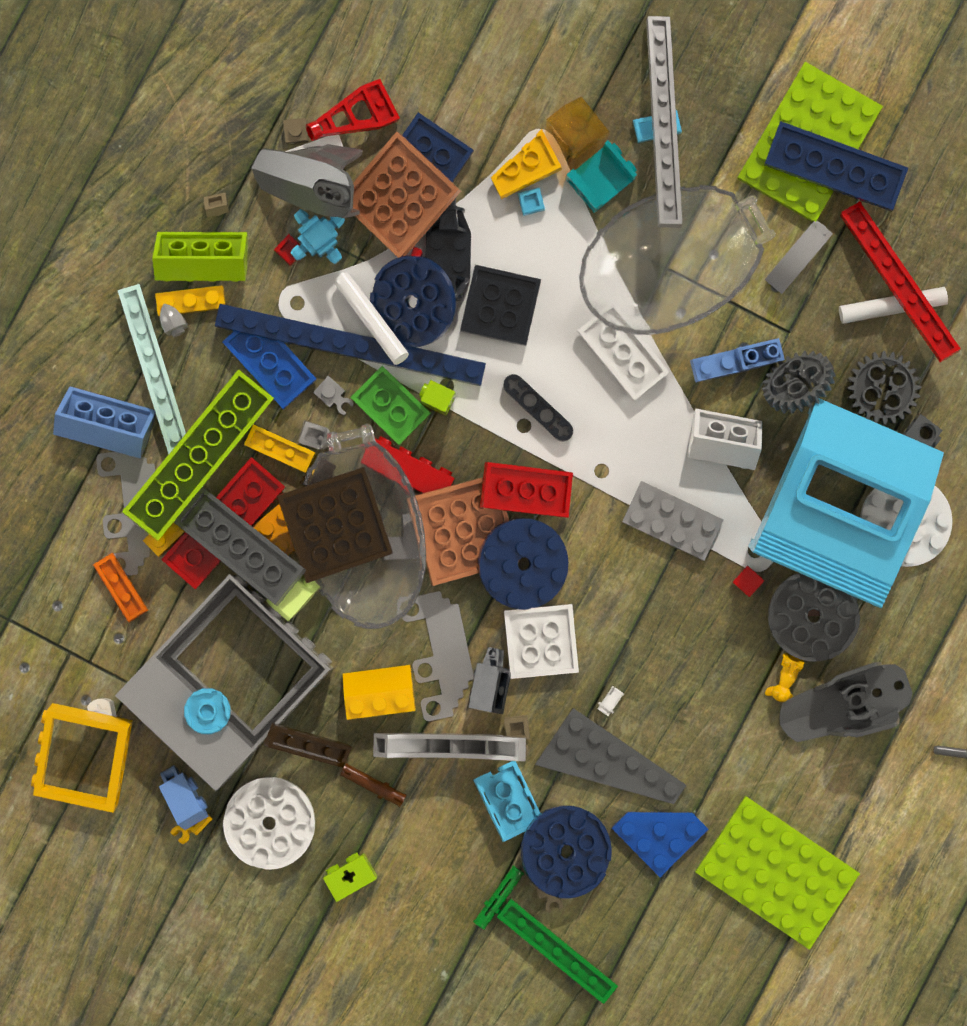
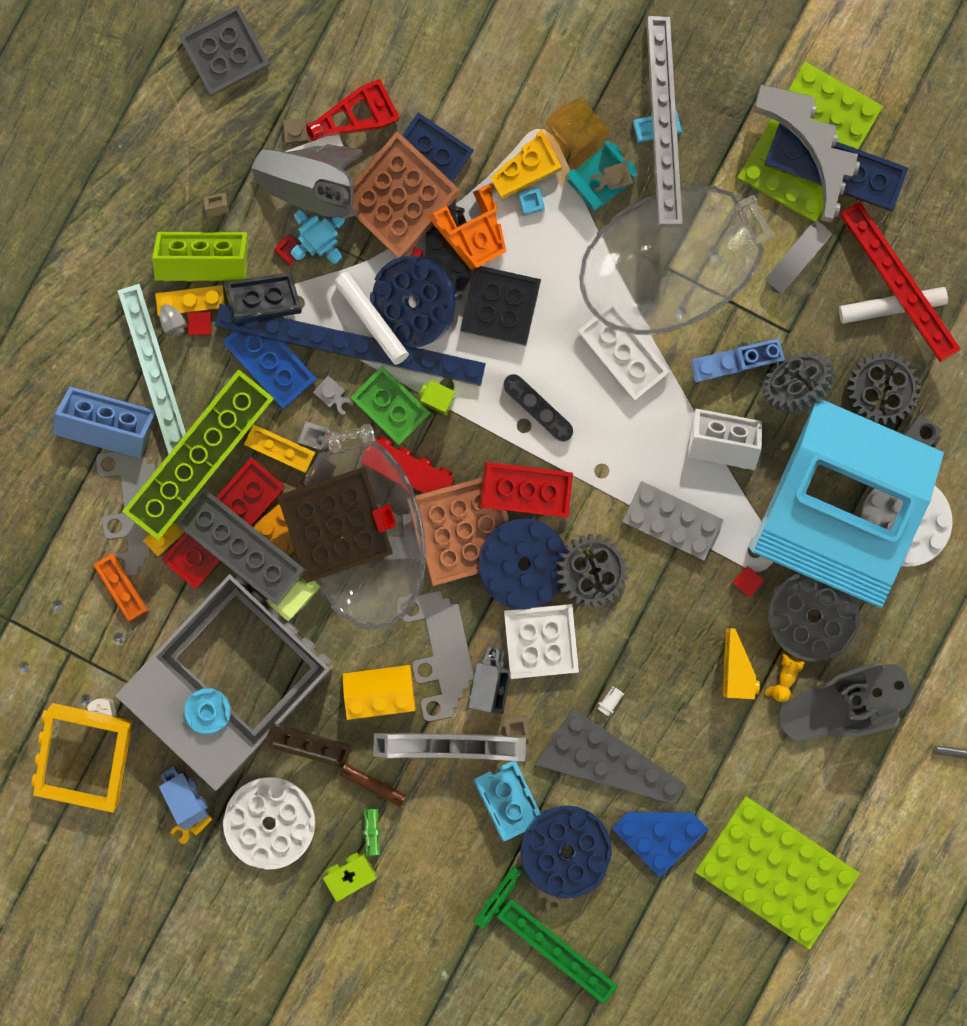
(199, 323): none -> red tile
(224, 50): none -> dark grey plate
(262, 297): none -> black tile
(371, 832): none -> bright green pin
(384, 518): none -> red tile
(477, 239): none -> orange wing
(611, 563): none -> dark grey gear
(615, 177): none -> dark tan plate
(738, 676): none -> yellow slope
(833, 164): none -> light grey arch

